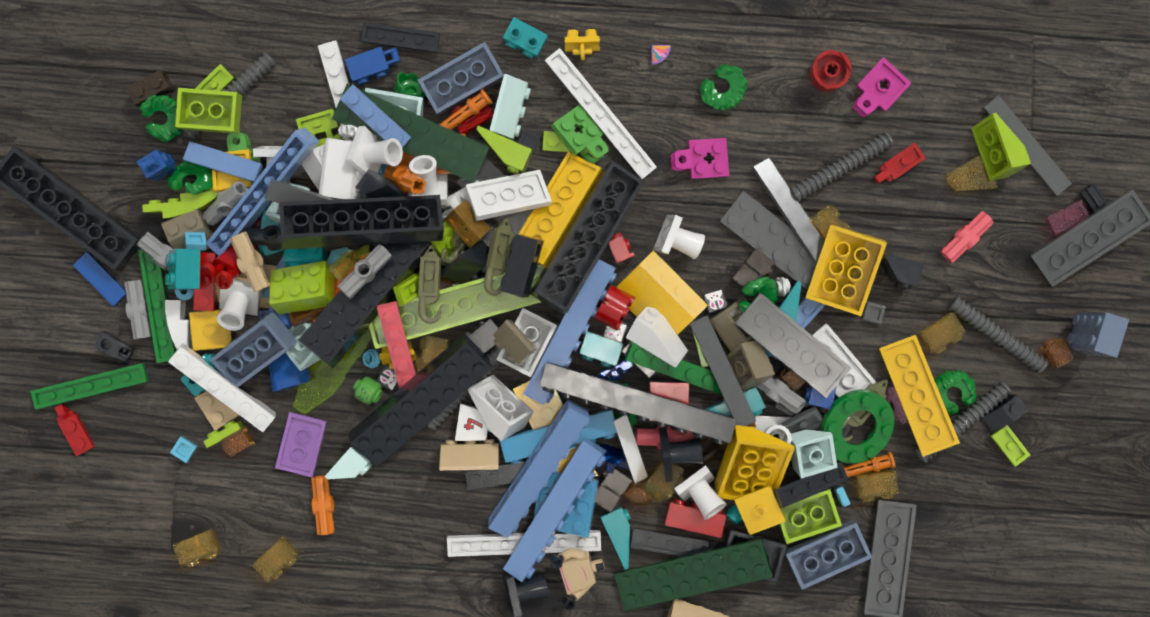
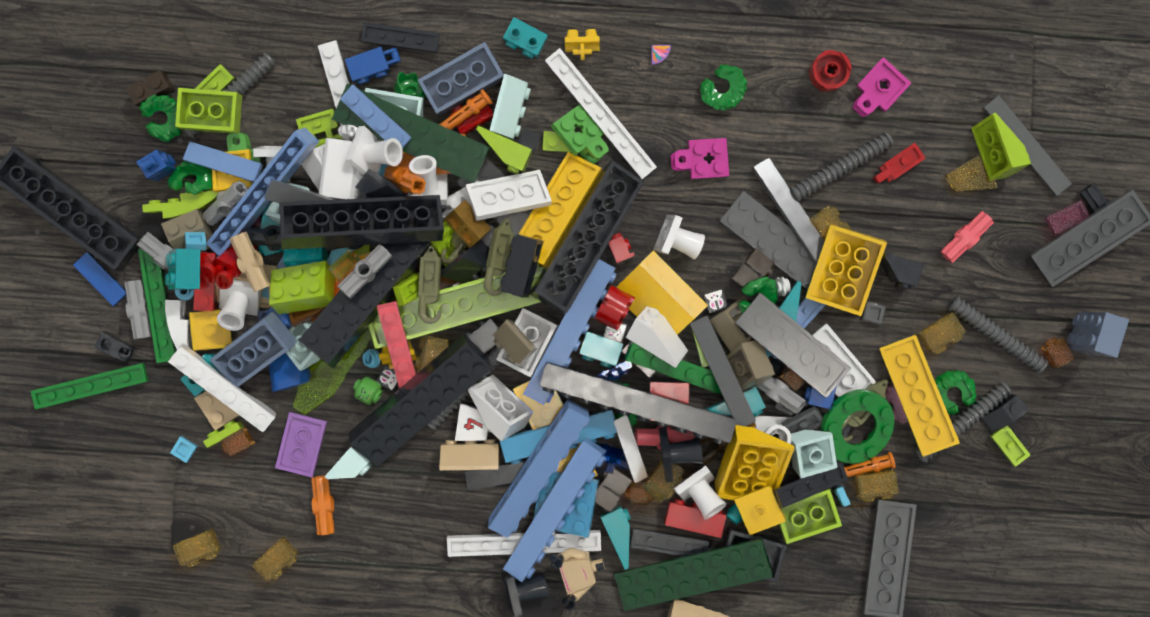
(74, 430): red hinge -> none
(827, 554): sand blue brick -> none

